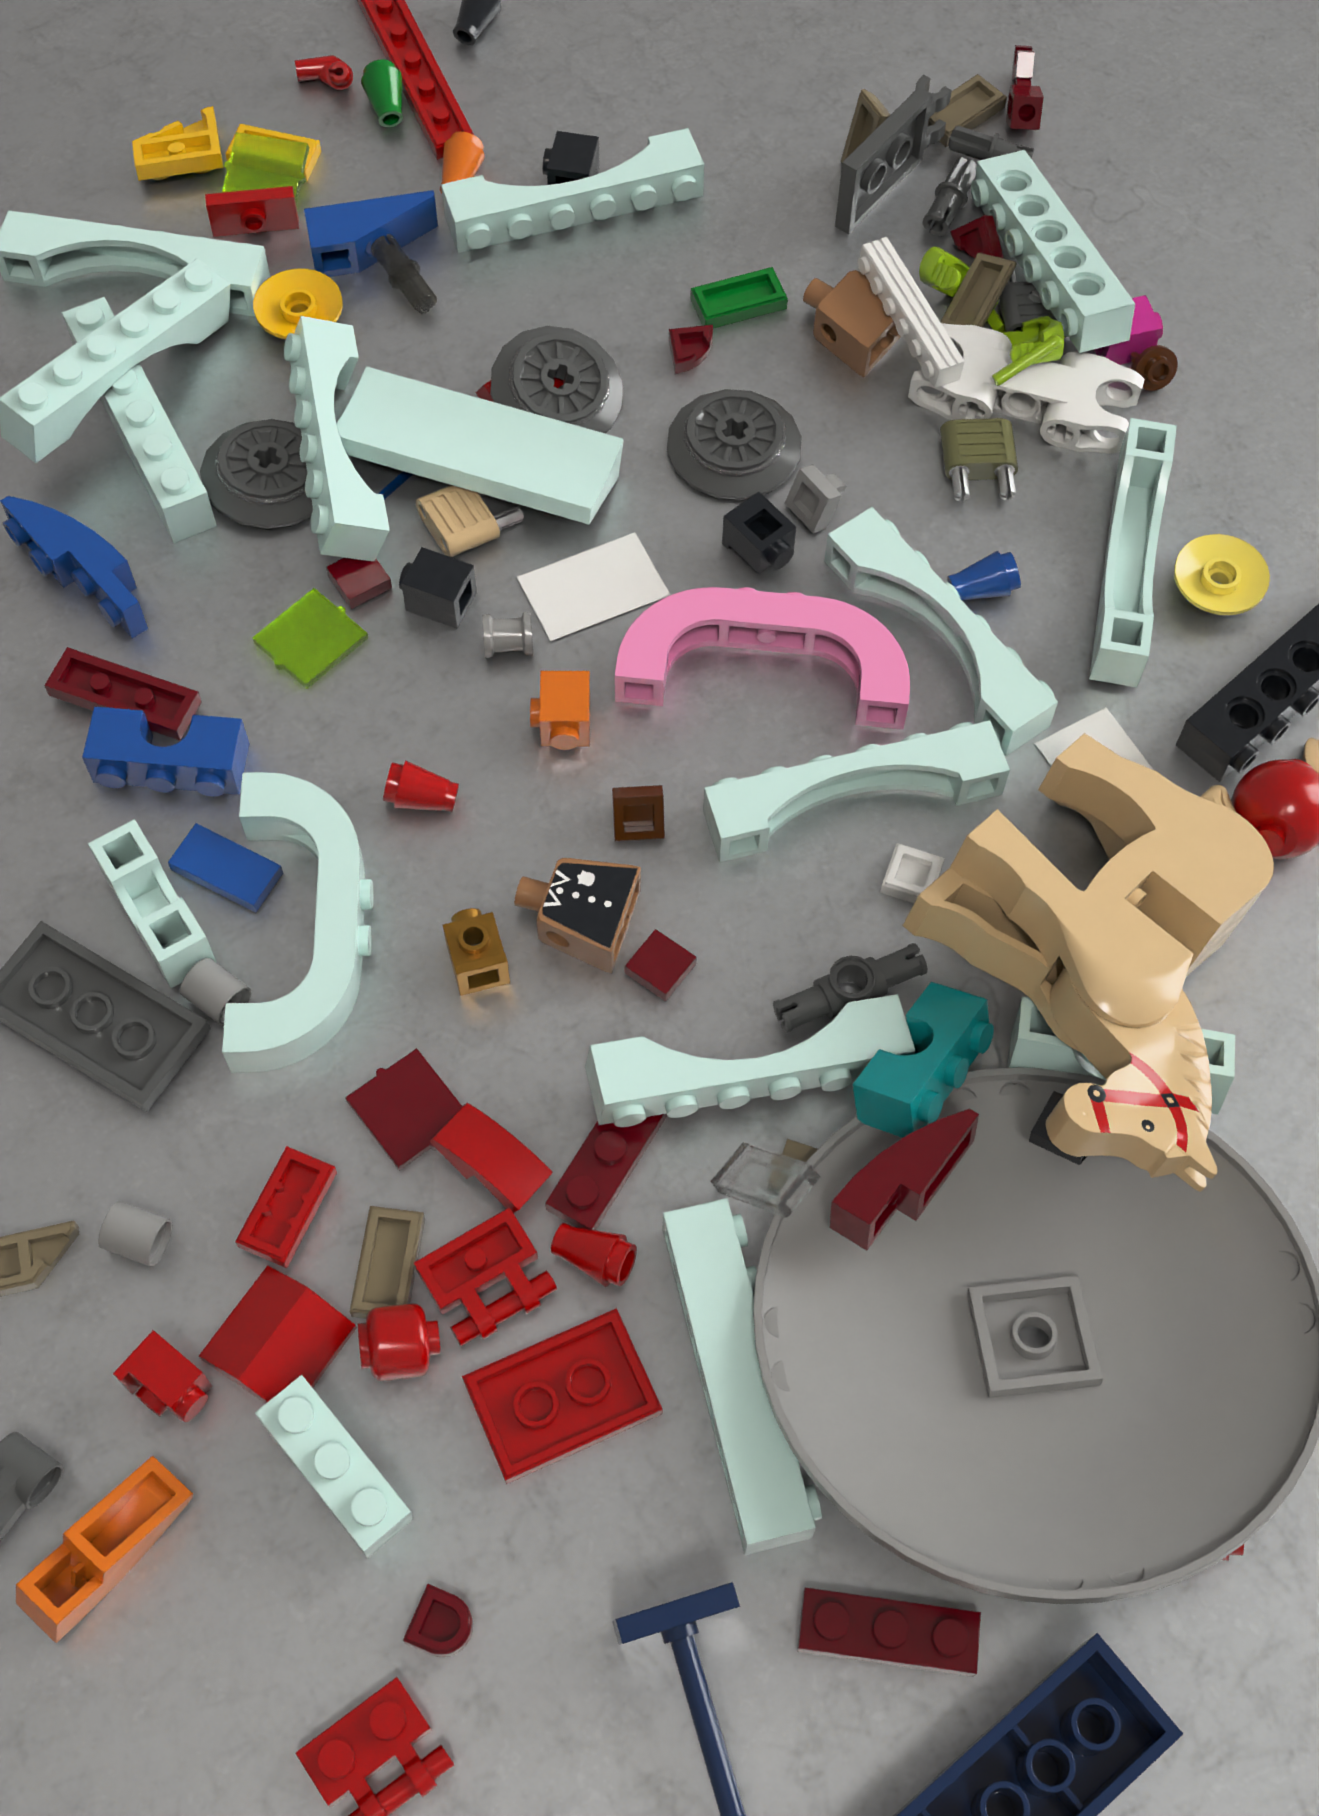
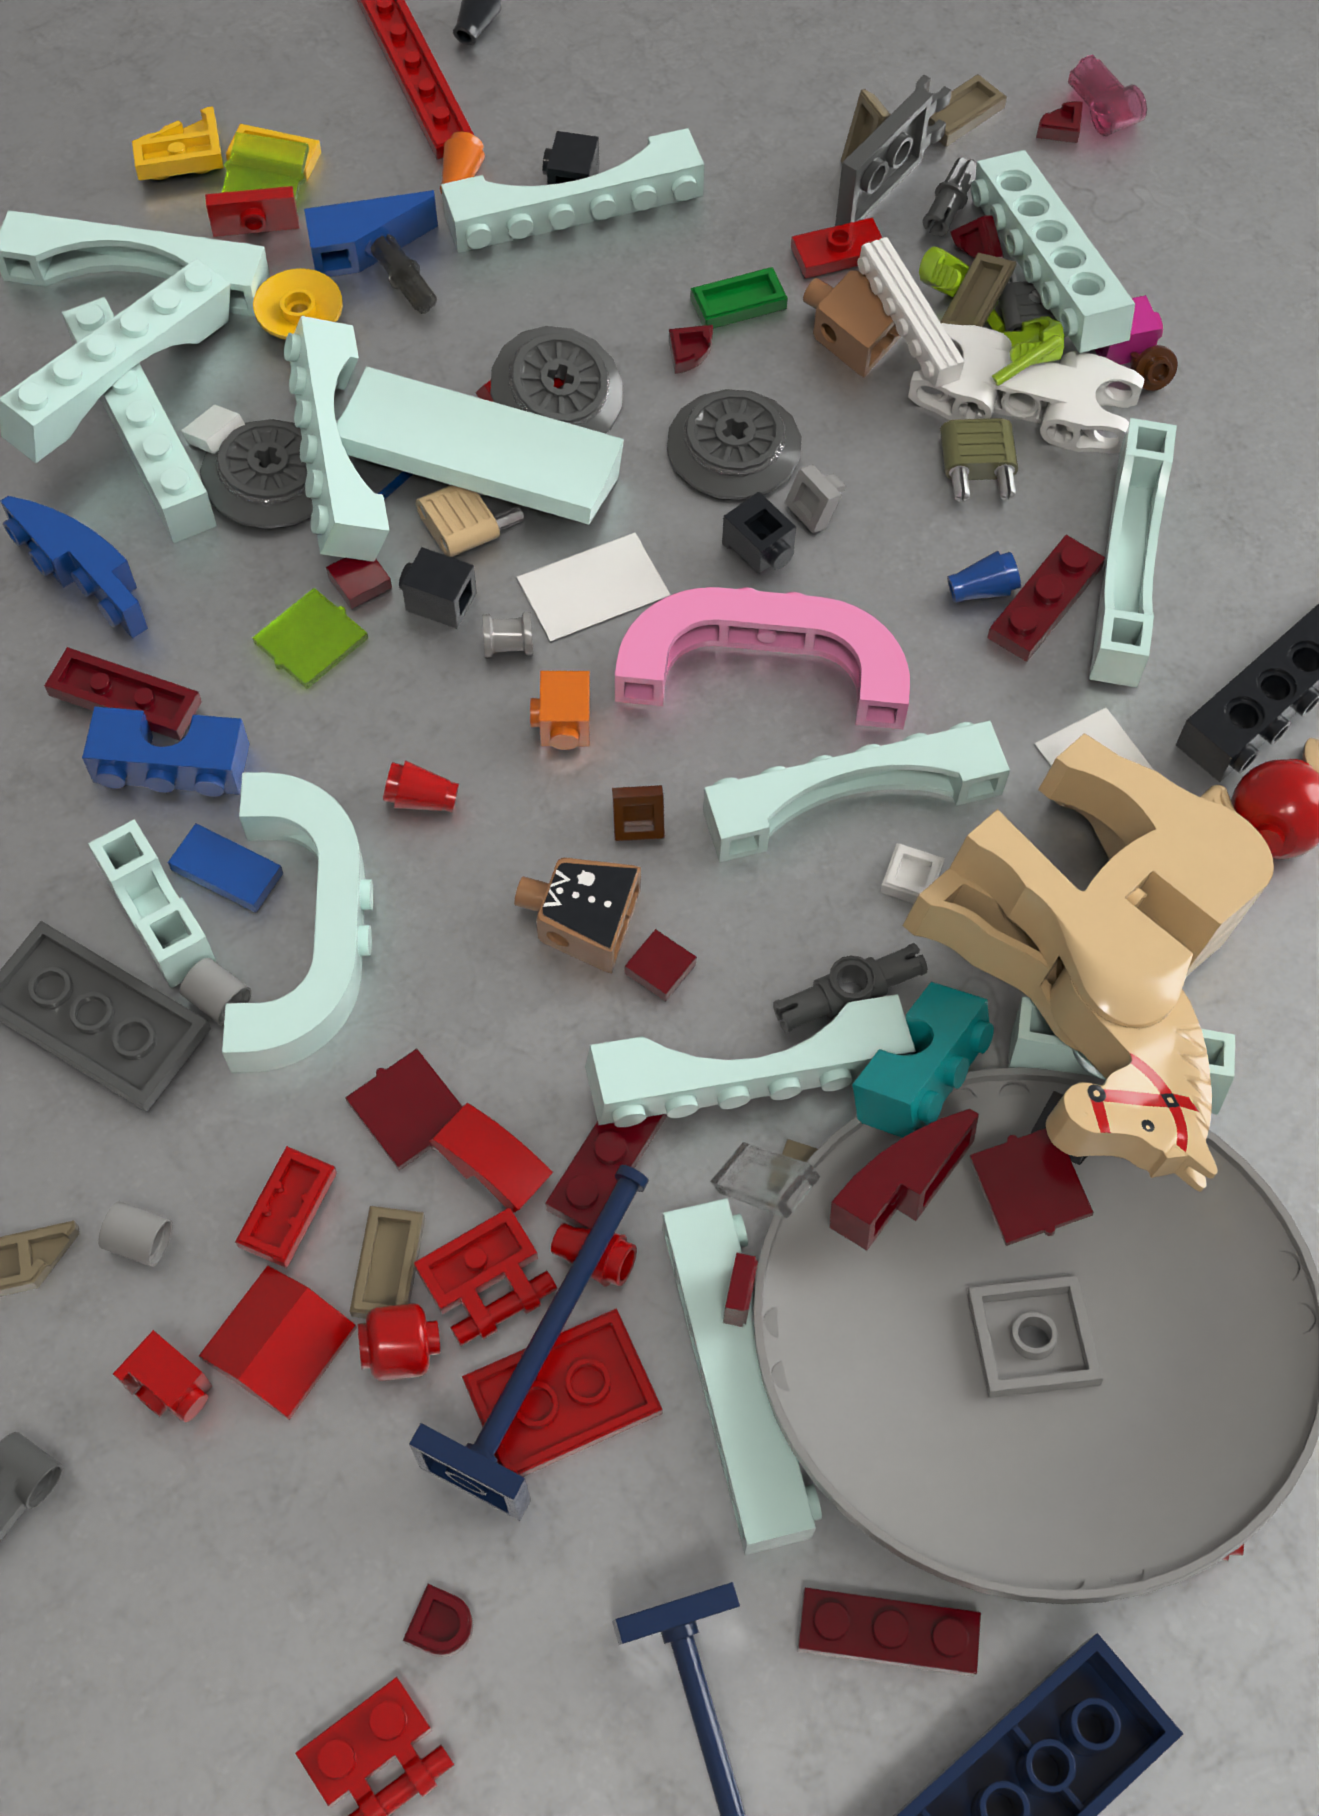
(101, 1549): orange slope -> none
(212, 428): none -> white tile
(327, 69): red arm -> none
(334, 1466): light aqua arch -> none
(384, 90): green cone -> none
(474, 1466): none -> dark blue tile
(478, 965): pearl gold brick -> none
(740, 1290): none -> dark red tile
(833, 247): none -> red plate
(881, 565): light aqua arch -> none
(981, 145): dark grey axle -> none
(1024, 100): dark red piece -> none
(1030, 1186): none -> dark red piece
(1046, 598): none -> dark red plate
(1062, 123): none -> dark red tile
(1110, 102): none -> clear pink piece
(1225, 560): light yellow dish -> none

